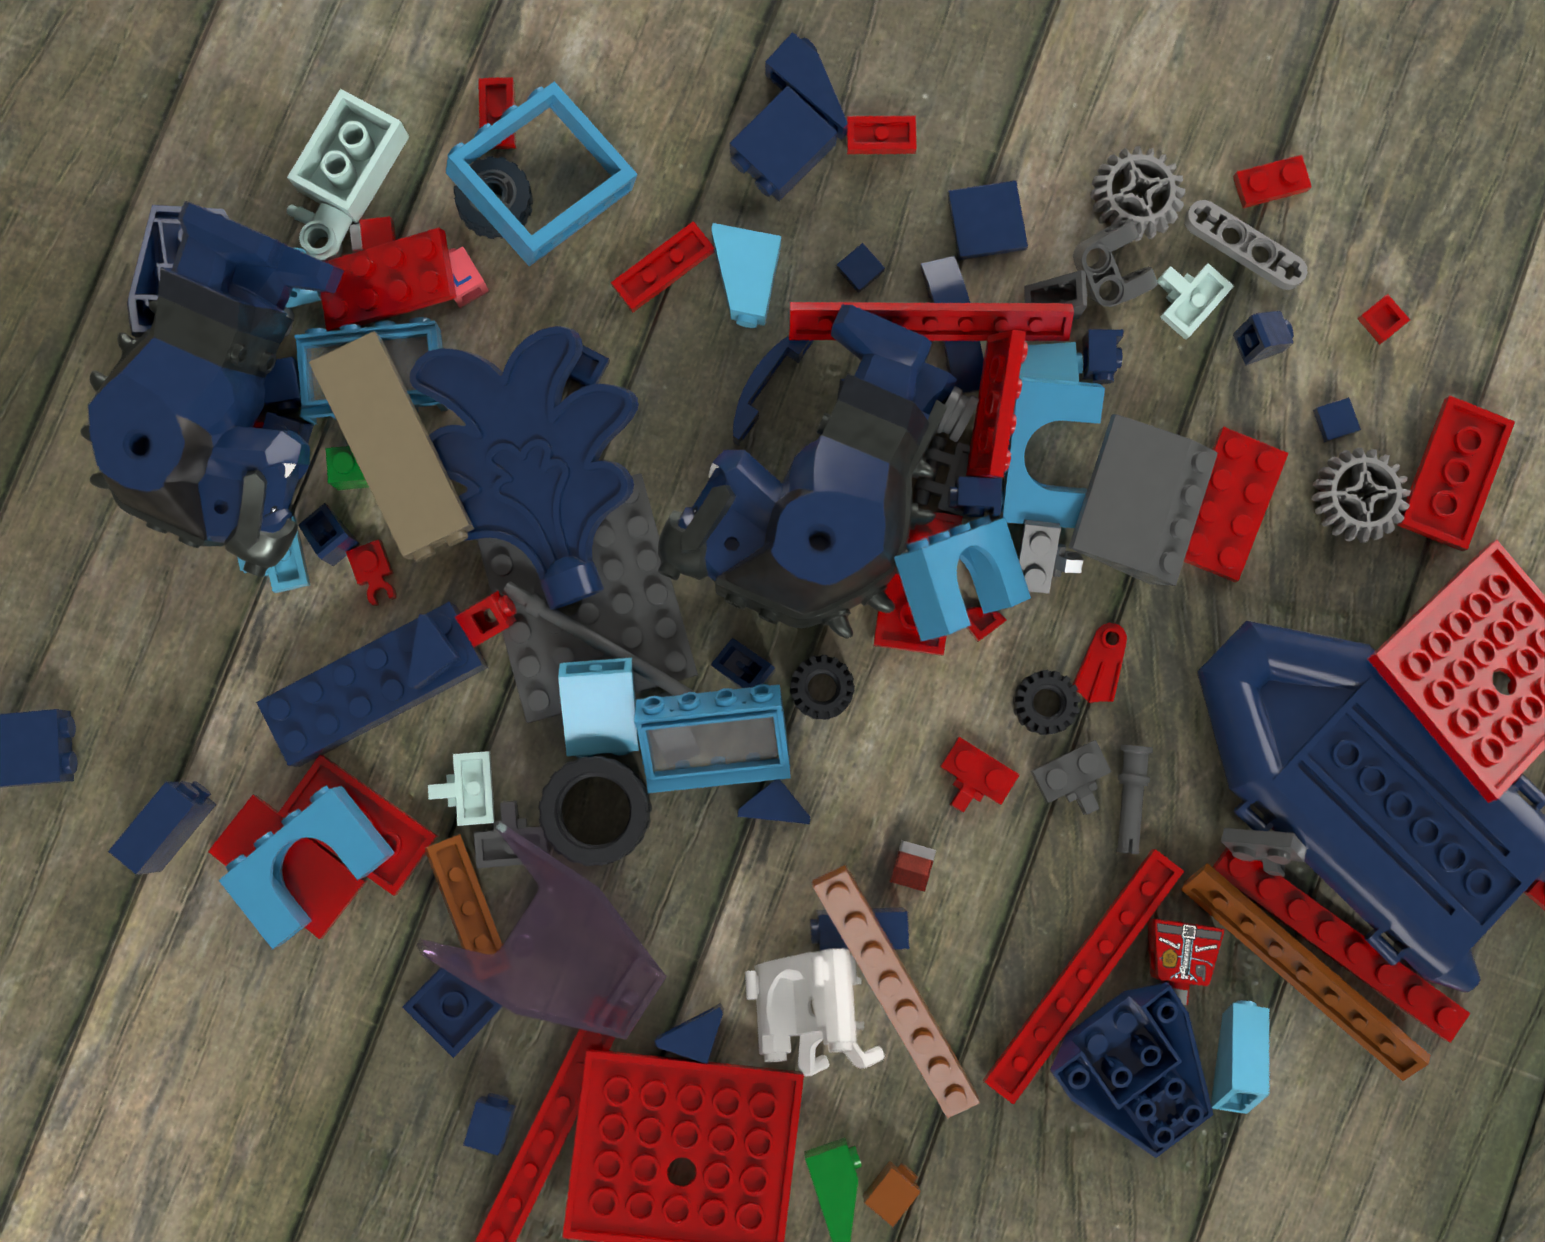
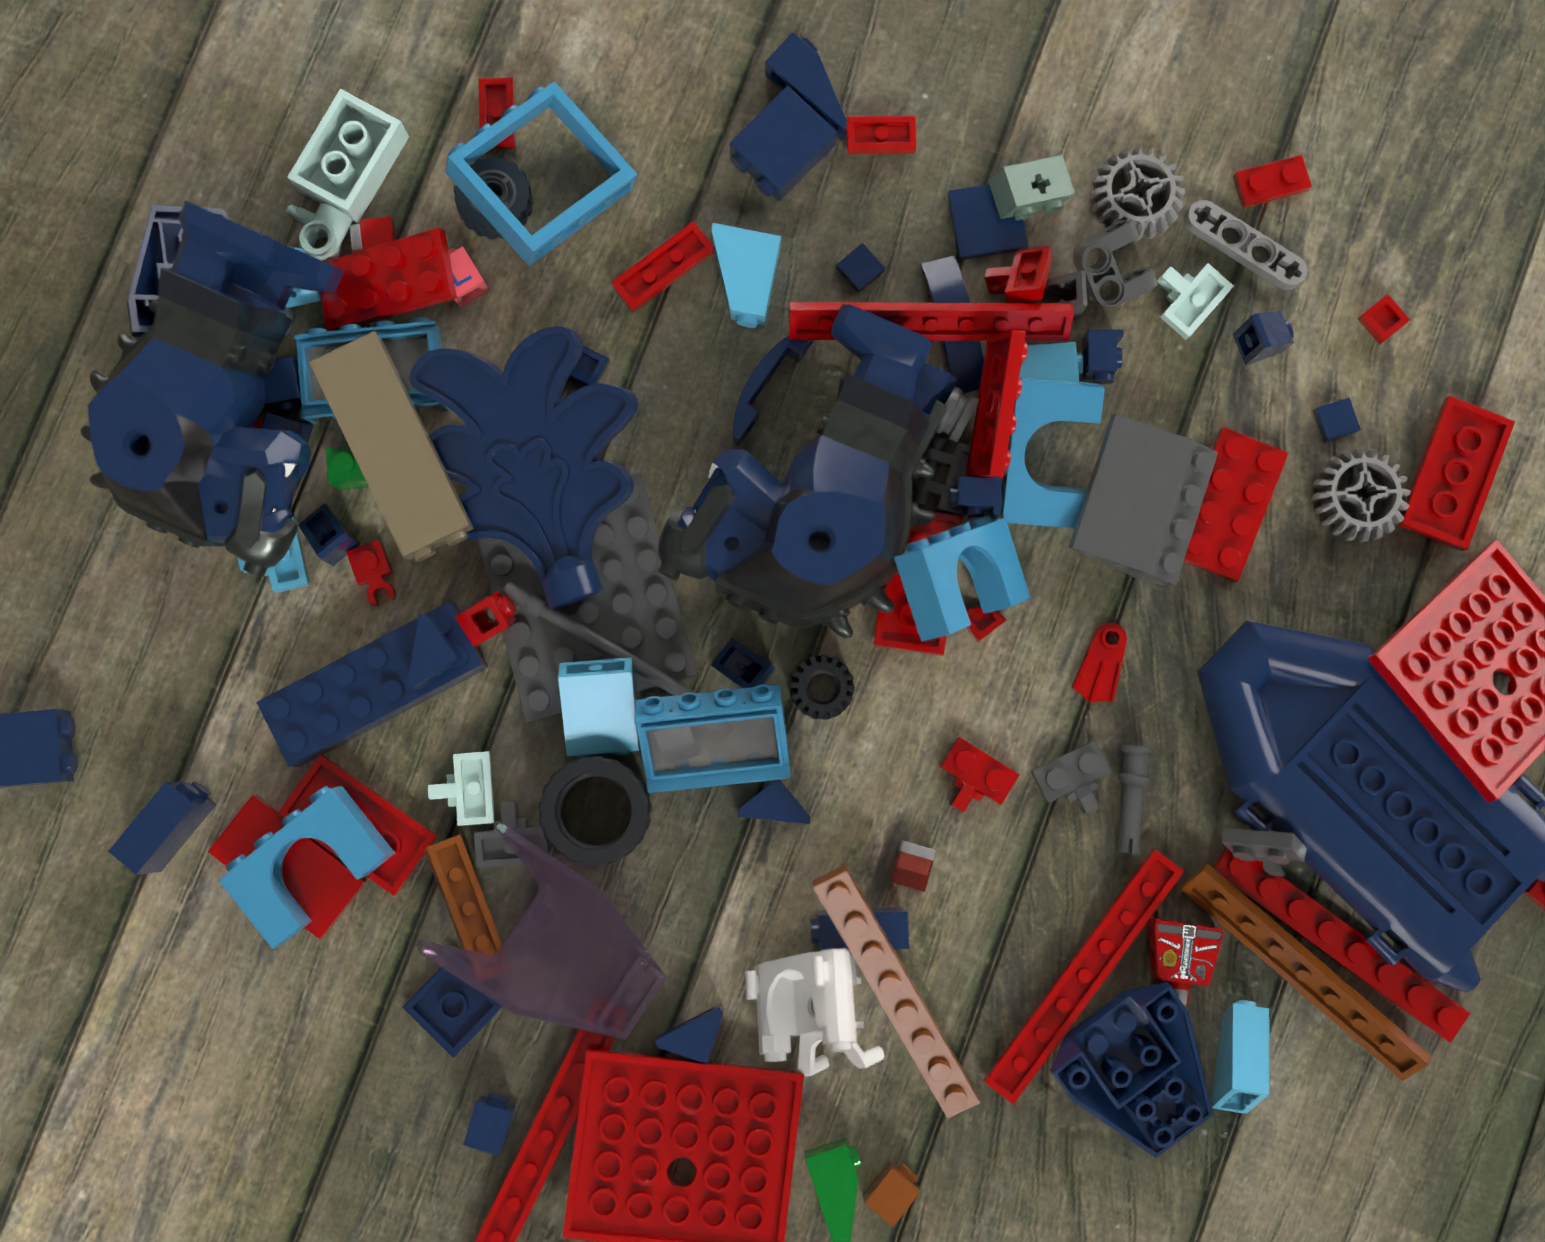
(1026, 277): none -> red hinge
(1031, 187): none -> sand green brick
(1043, 555): hinge -> none
(1068, 702): black tyre -> none

